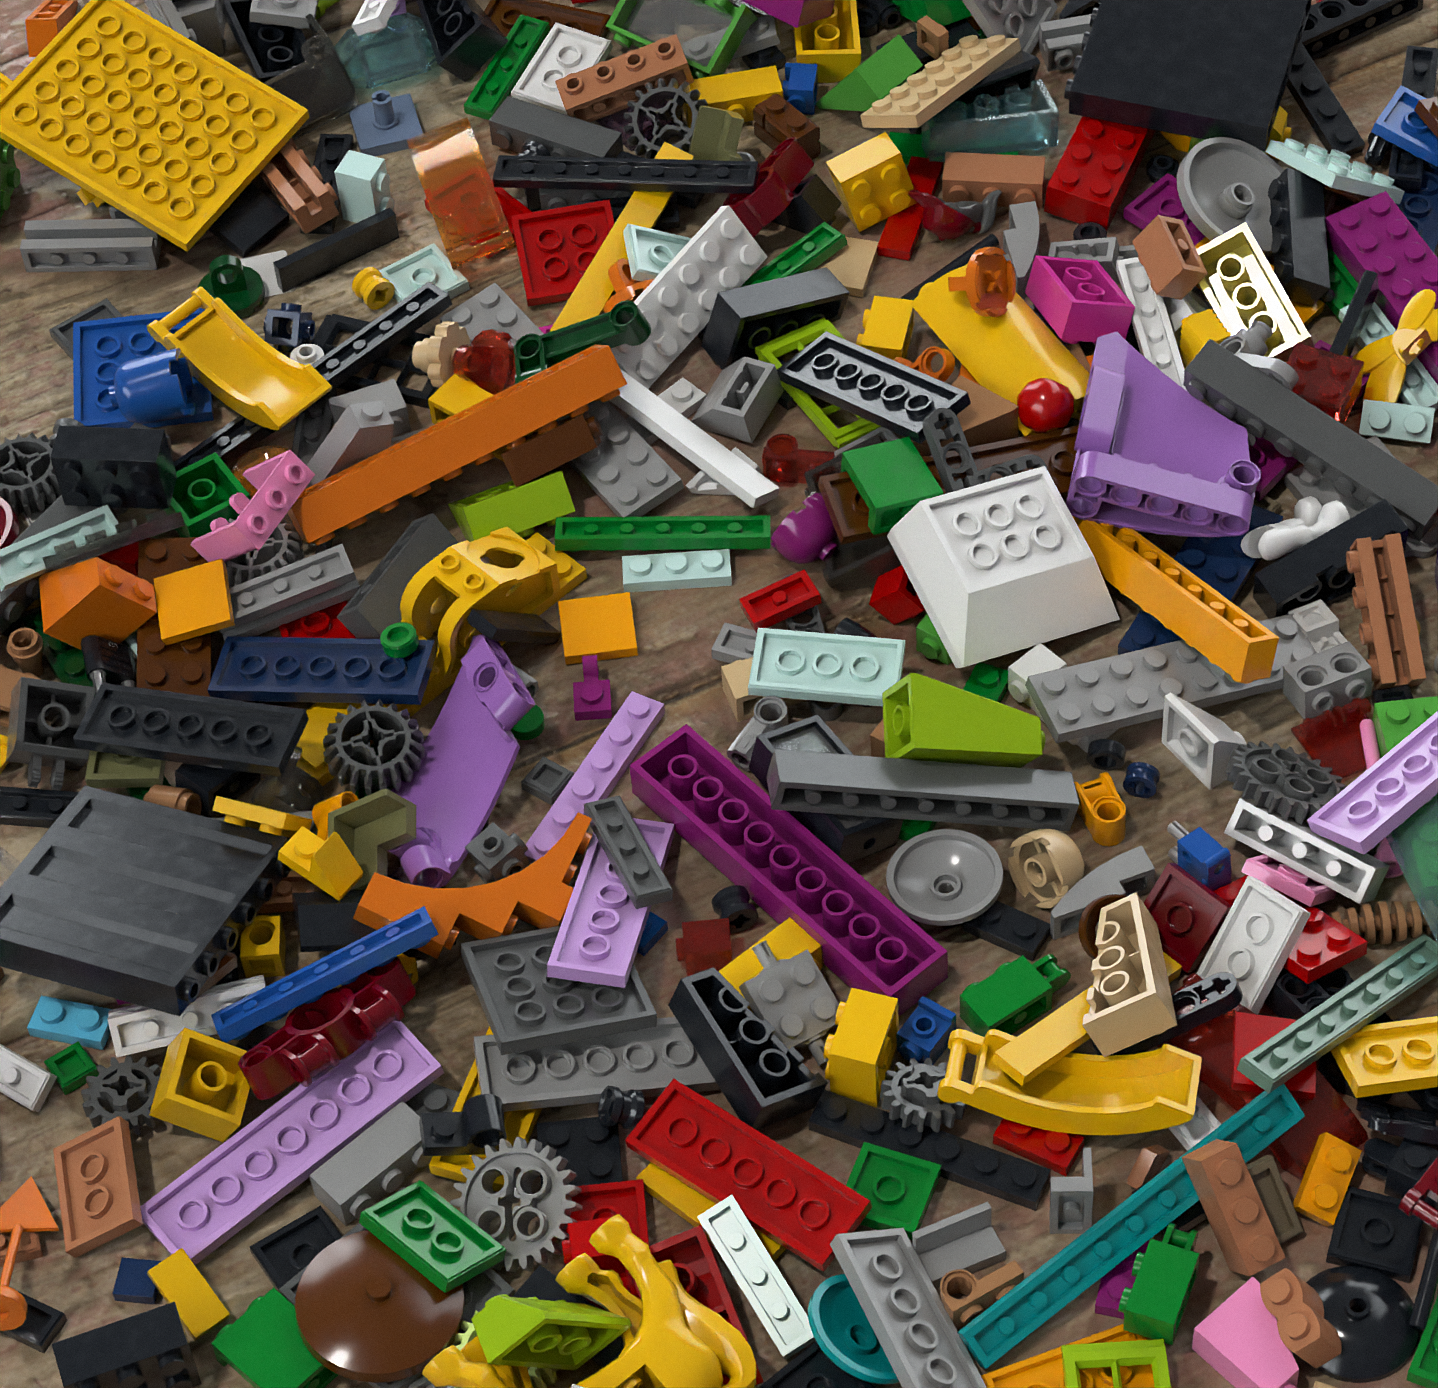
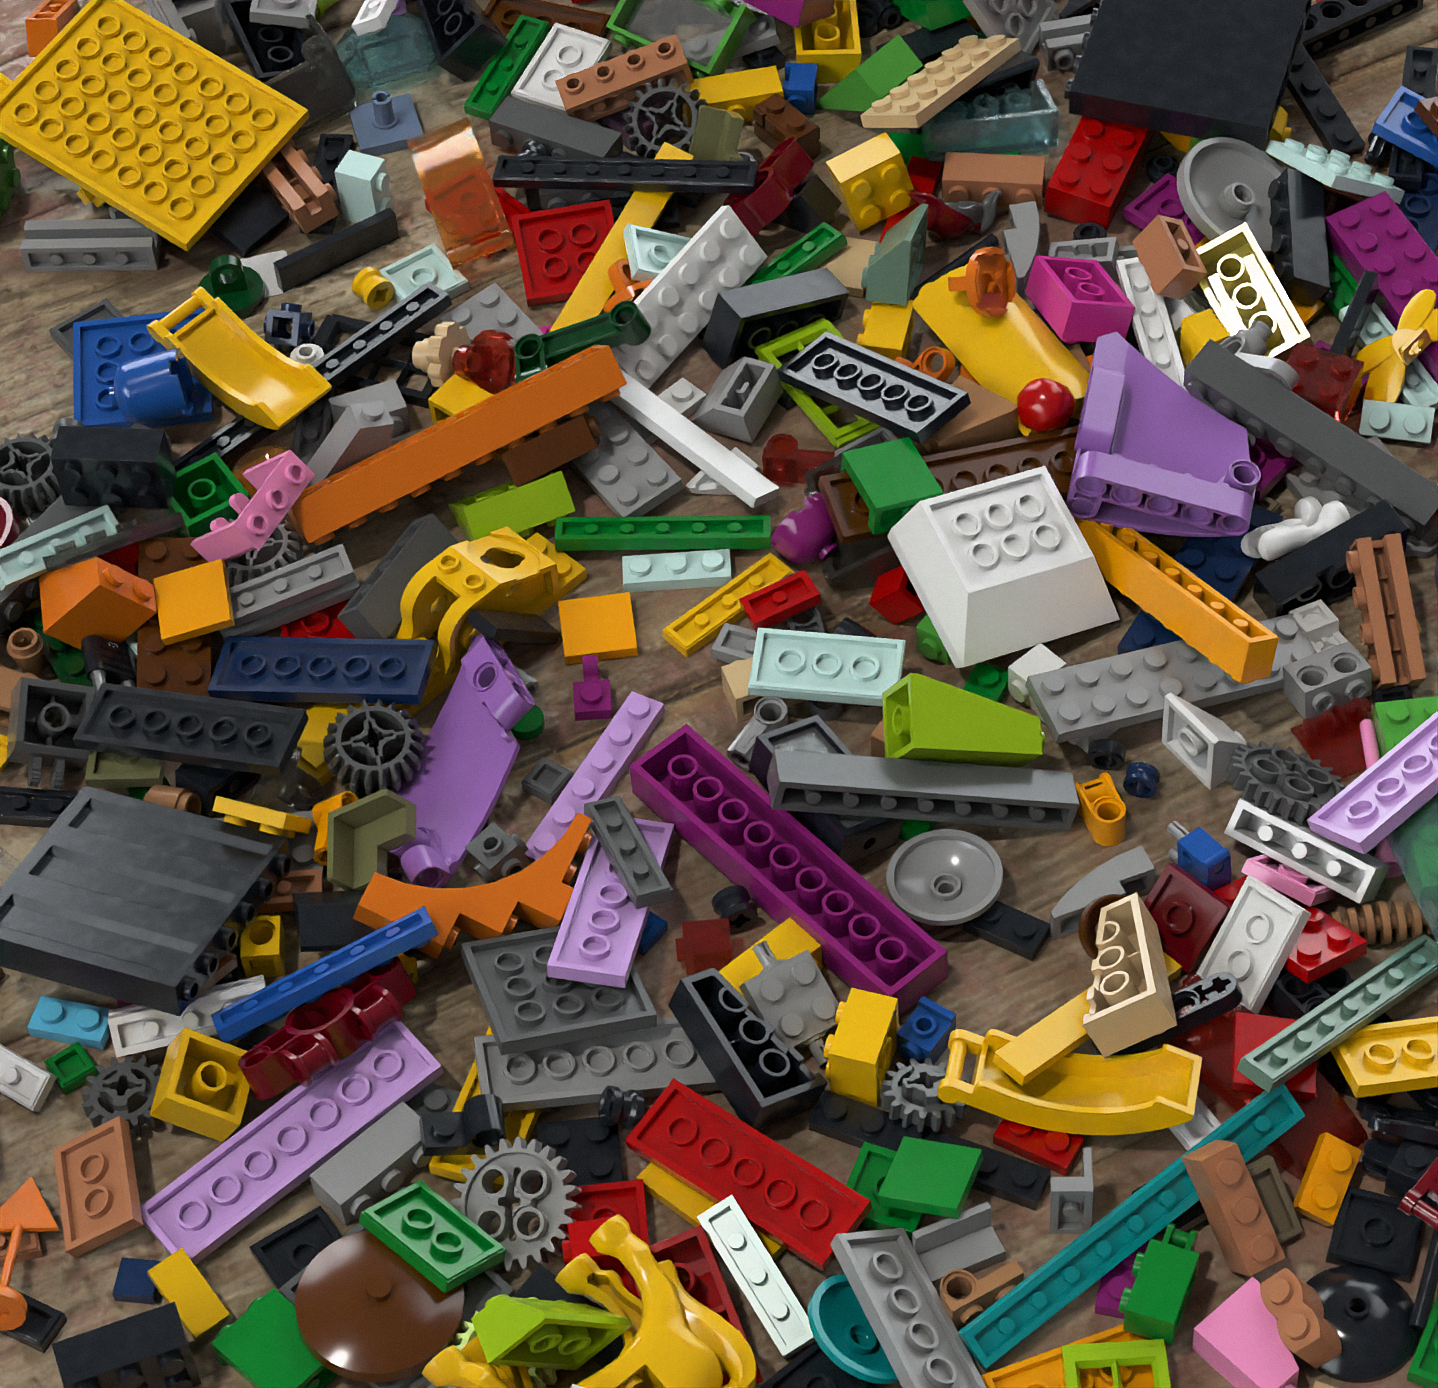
(322, 862): yellow slope -> none
(399, 640): green tile -> none
(707, 618): none -> yellow tile
(897, 260): none -> sand green slope
(930, 1177): none -> green tile
(932, 37): medium nougat plate -> none
(960, 445): dark grey beam -> none
(1012, 995): green brick -> none
(1045, 865): tan cylinder -> none
(1147, 1165): nougat tile -> none

